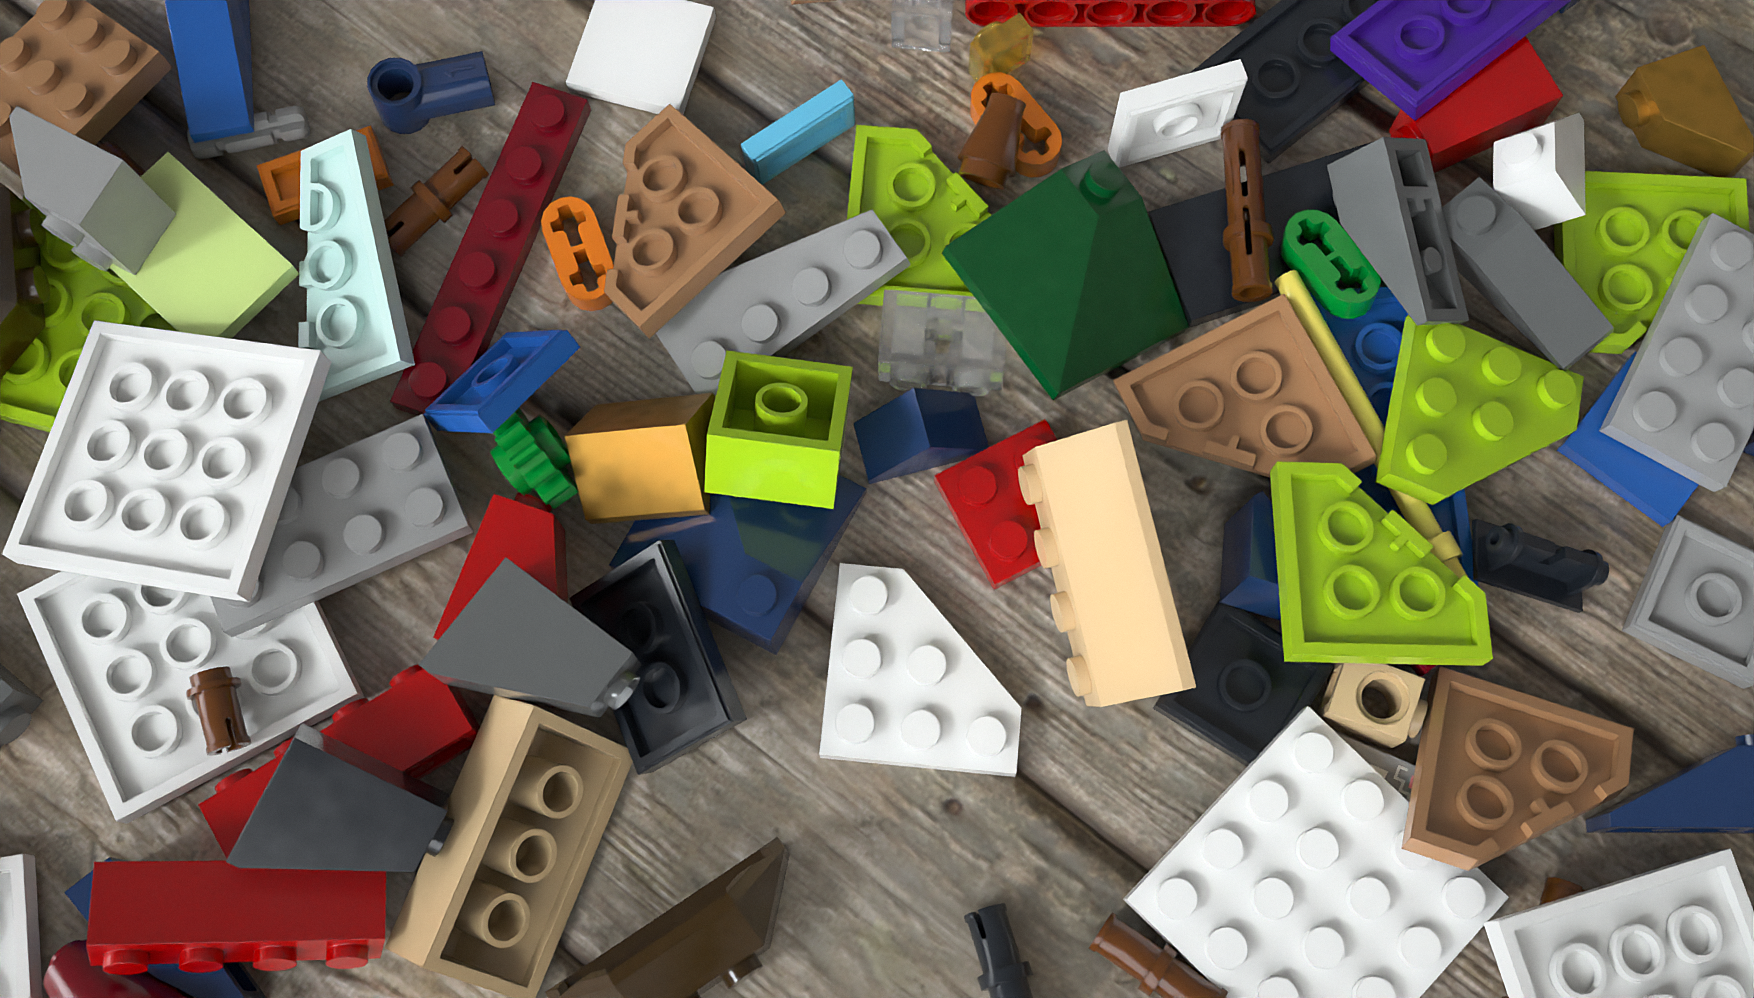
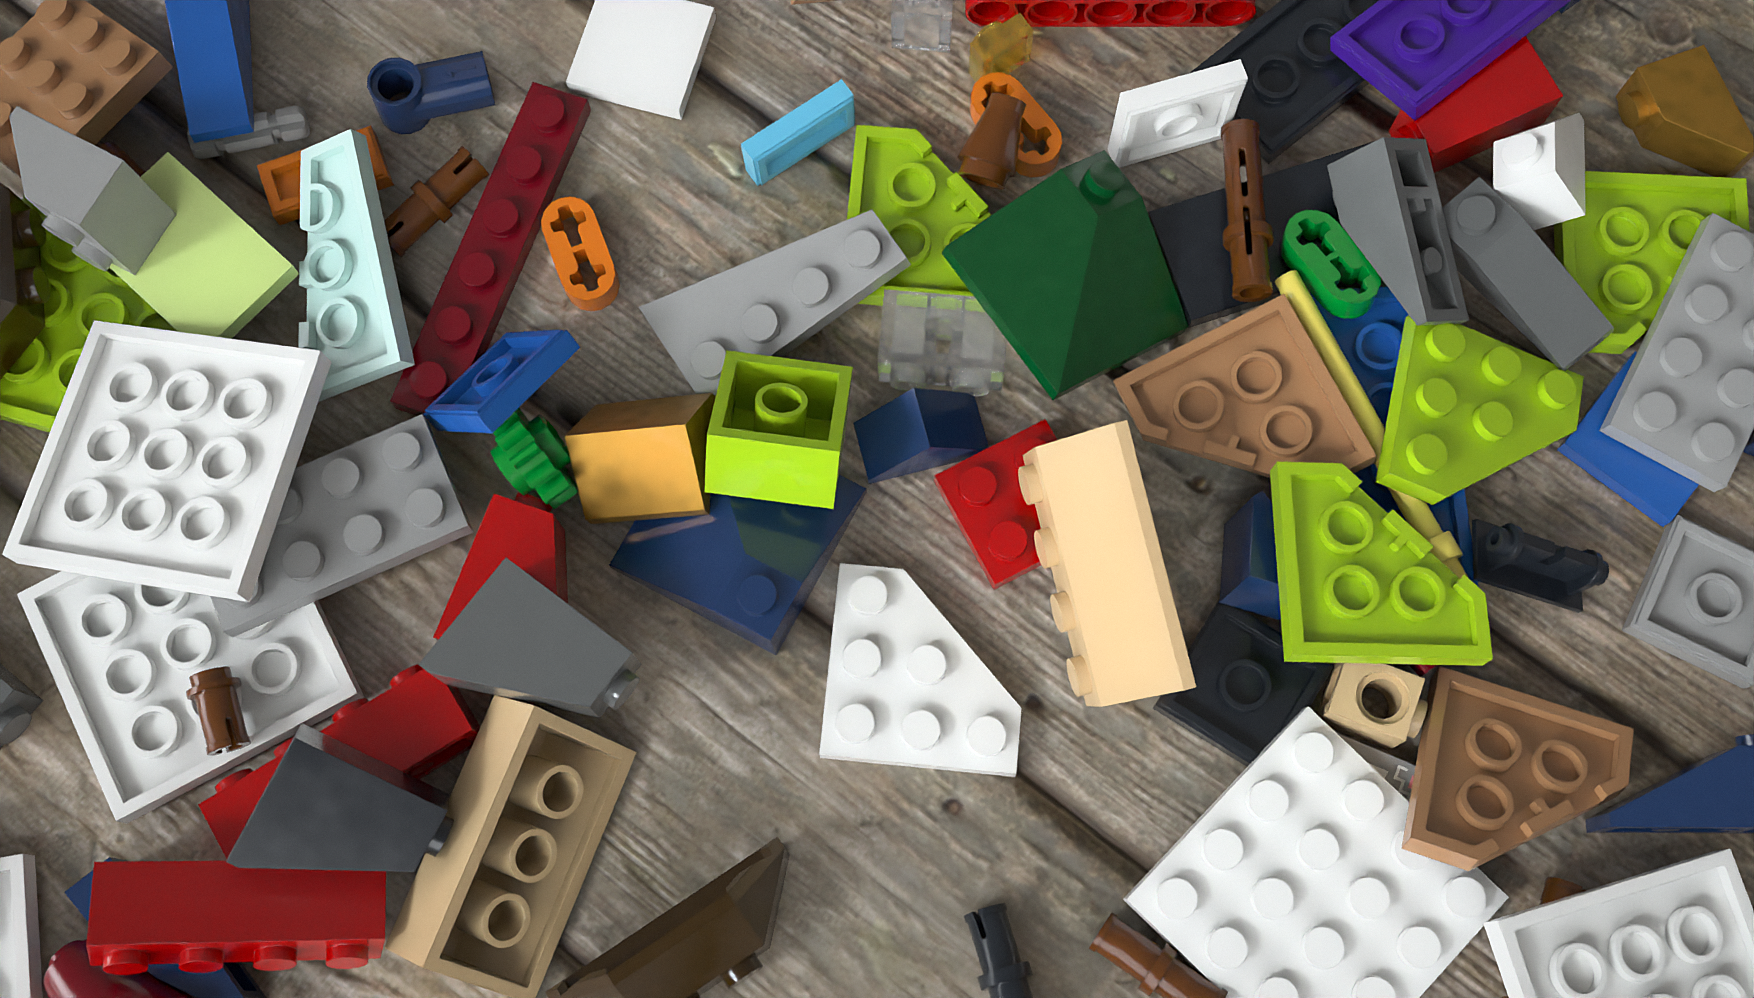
(680, 219): medium nougat plate -> none
(683, 680): black tile -> none

